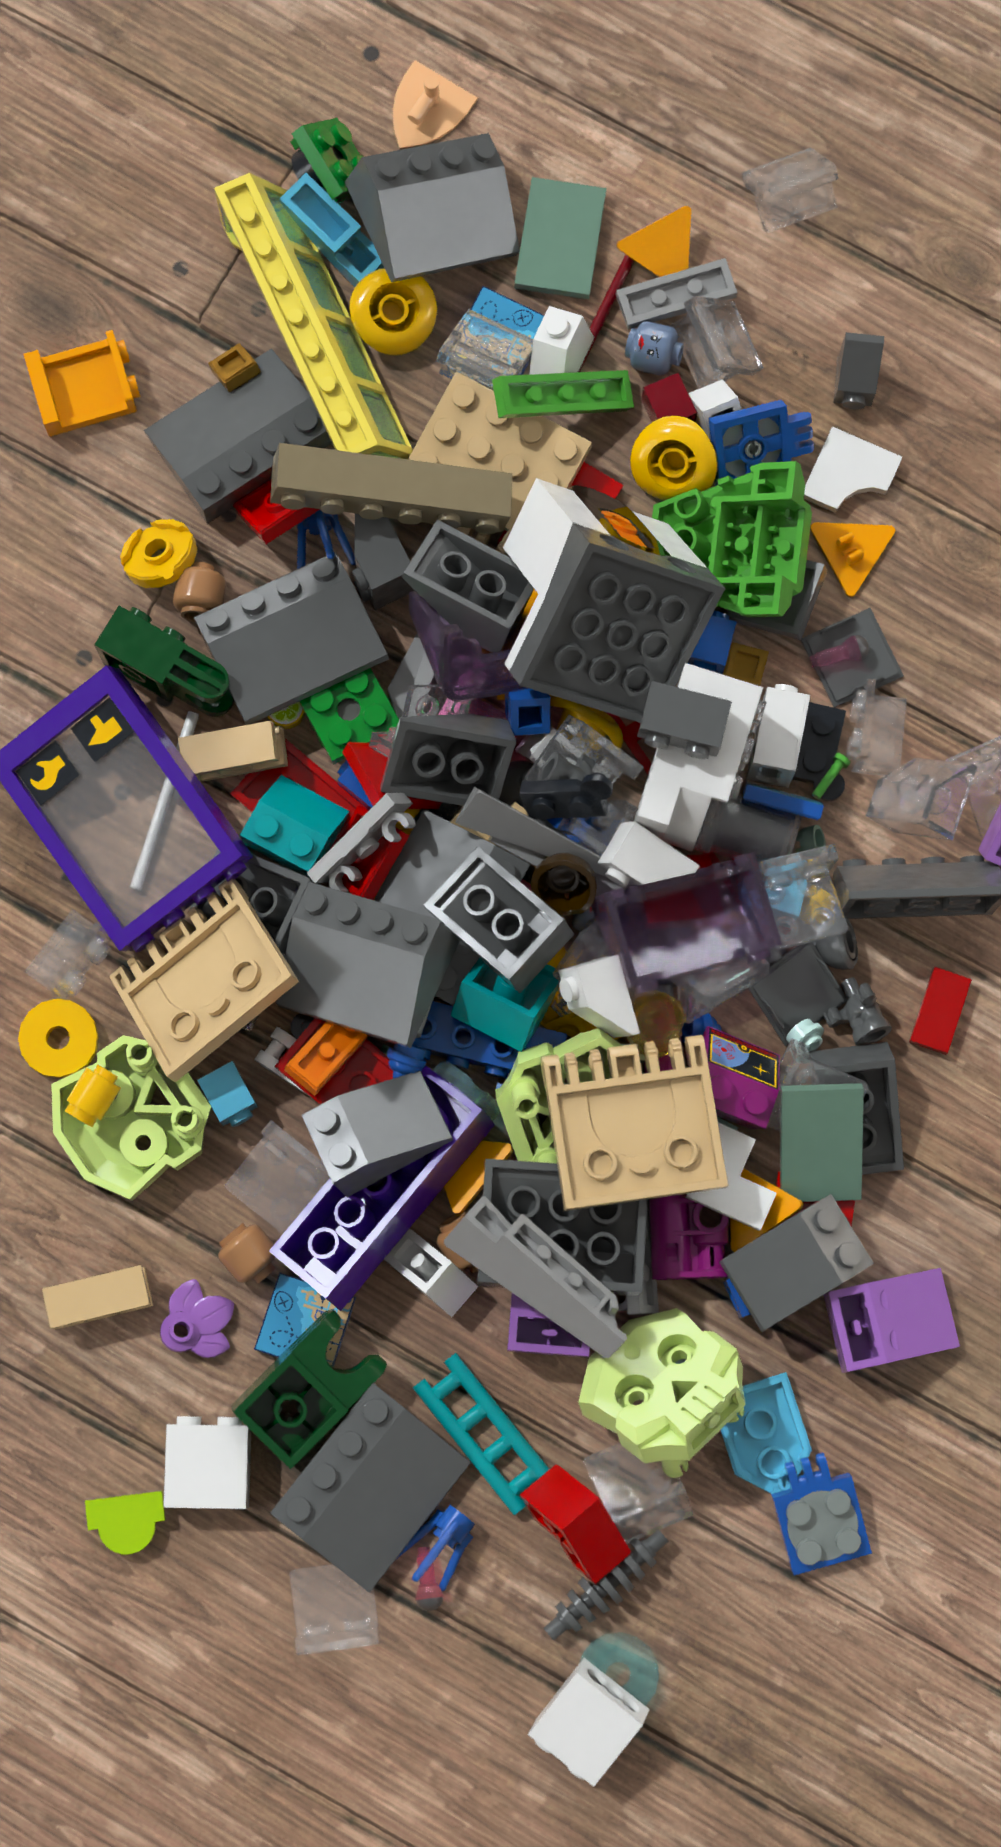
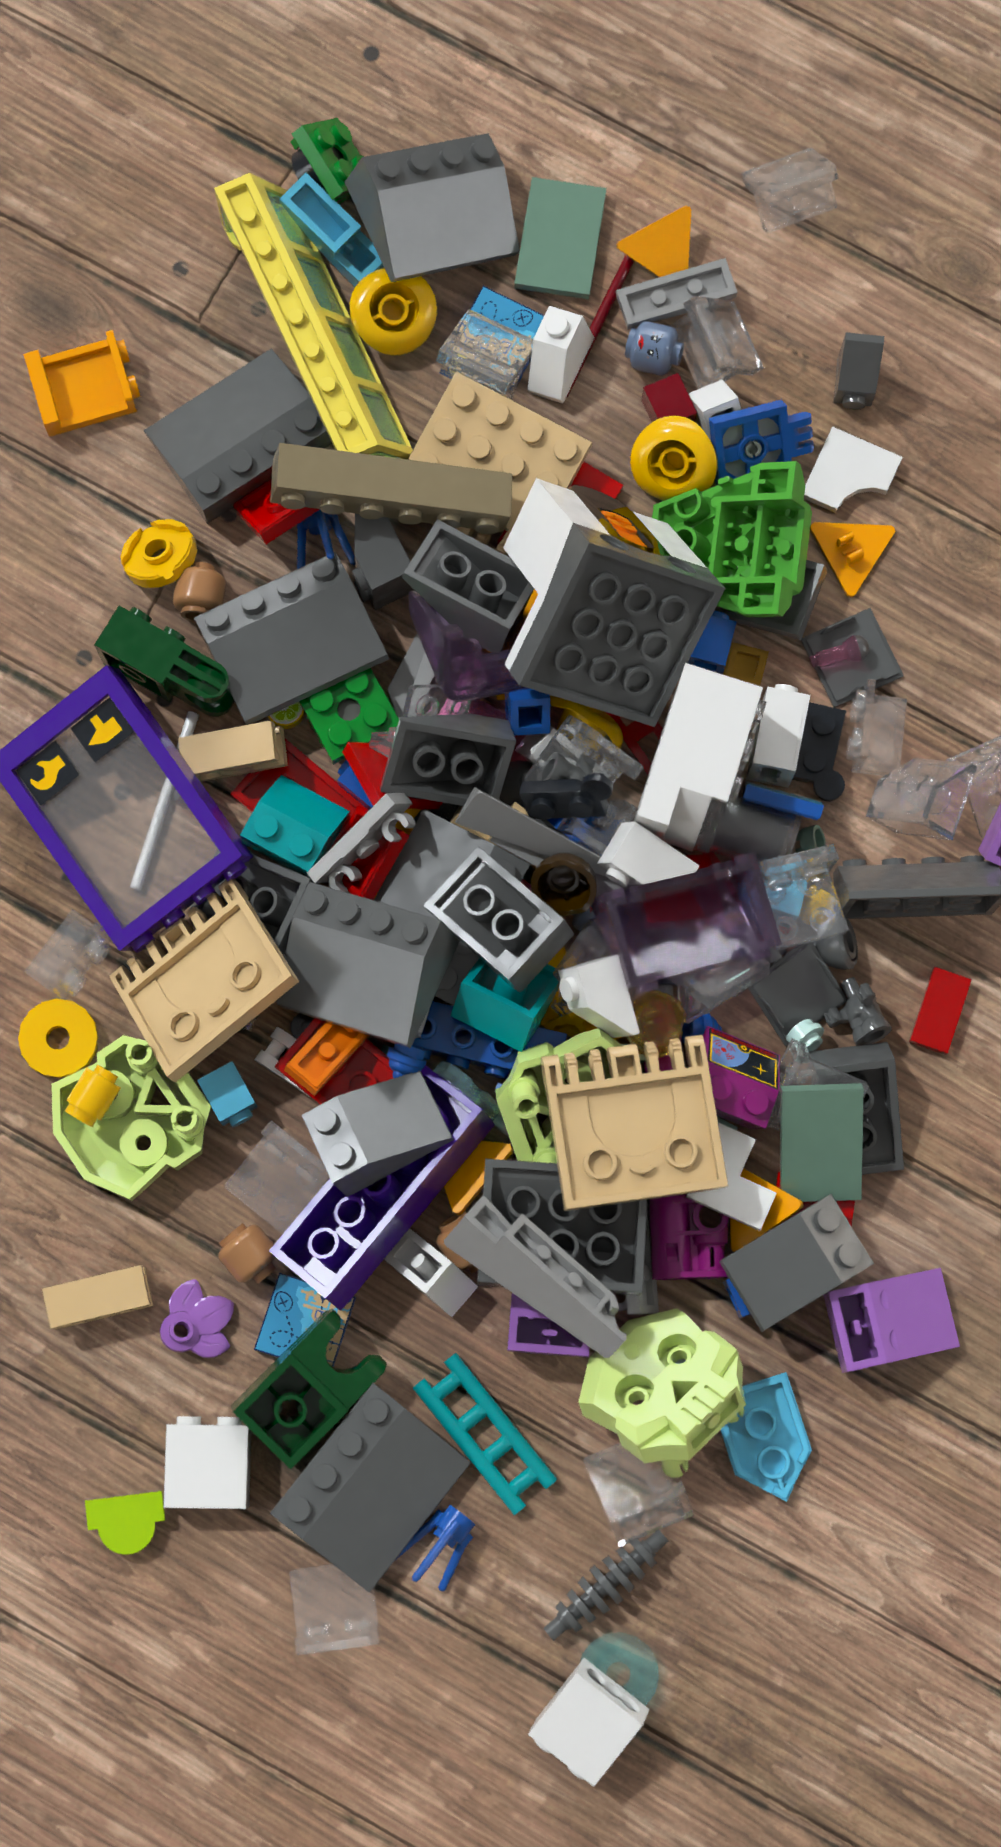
(234, 367): pearl gold tile -> none
(427, 107): light nougat shield -> none
(429, 1594): clear pink piece -> none
(562, 393): bright green plate -> none
(577, 1522): red panel -> none
(684, 720): dark grey brick -> none
(819, 1517): piece -> none
(841, 761): bright green piece -> none

